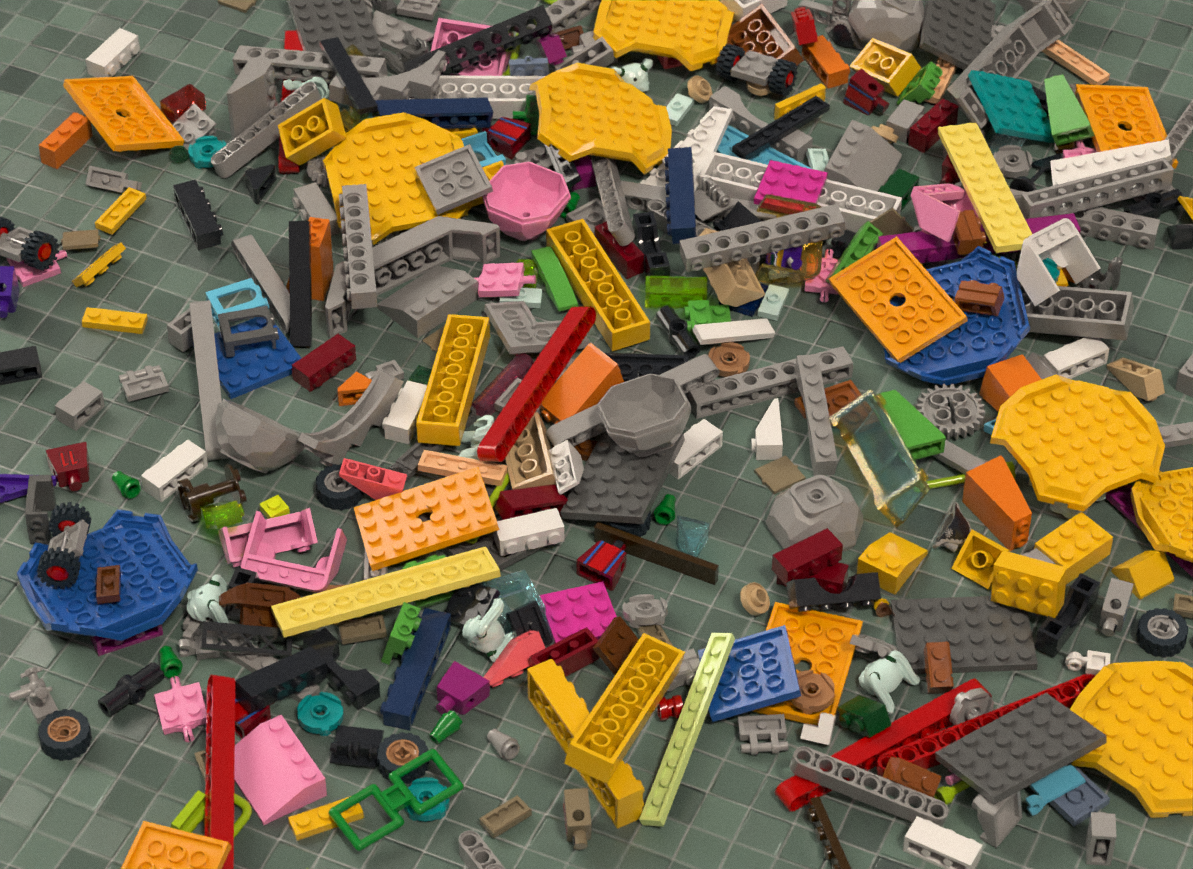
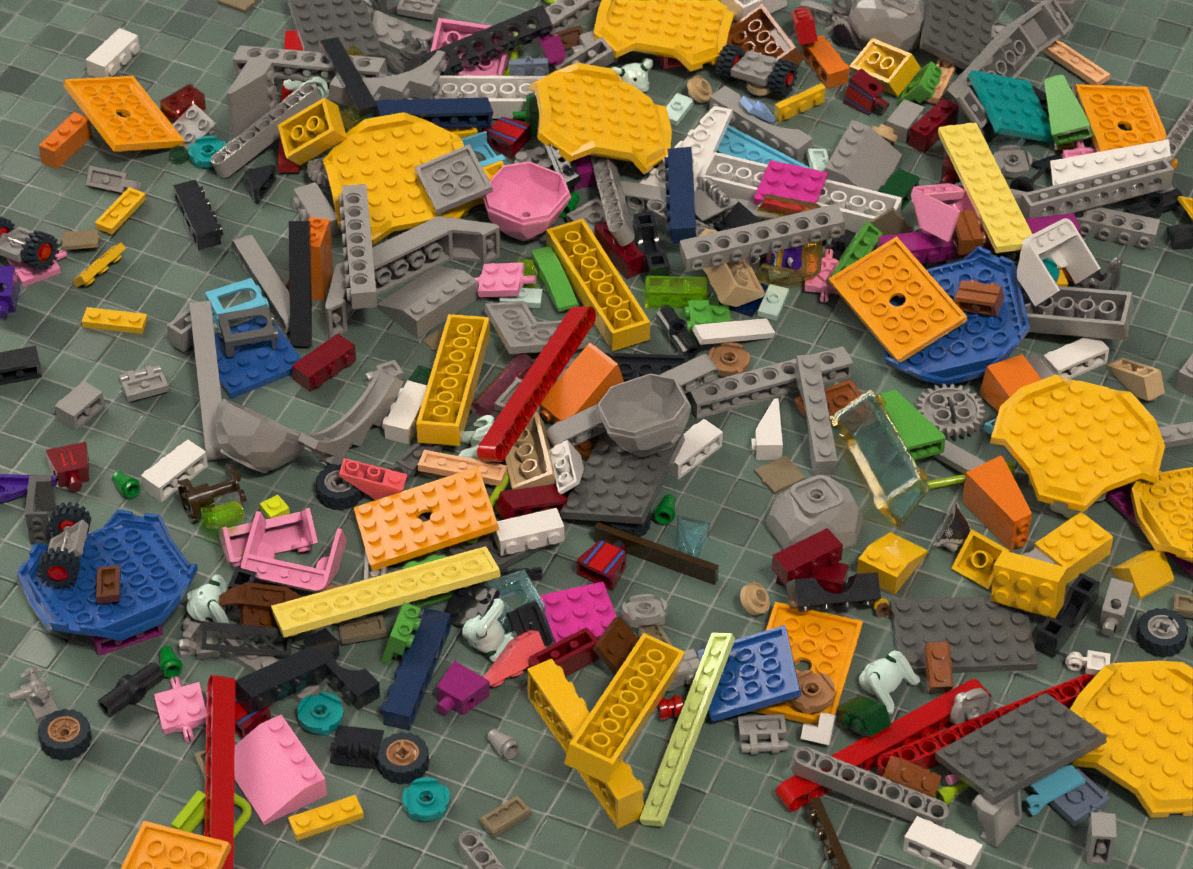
(352, 389): orange slope -> none
(395, 799): green bar -> none
(446, 726): green cone -> none
(535, 572): none -> black axle
(577, 817): dark tan torso -> none
(758, 109): none -> light blue plate
(780, 128): black tile -> none
(870, 644): light grey plate -> none

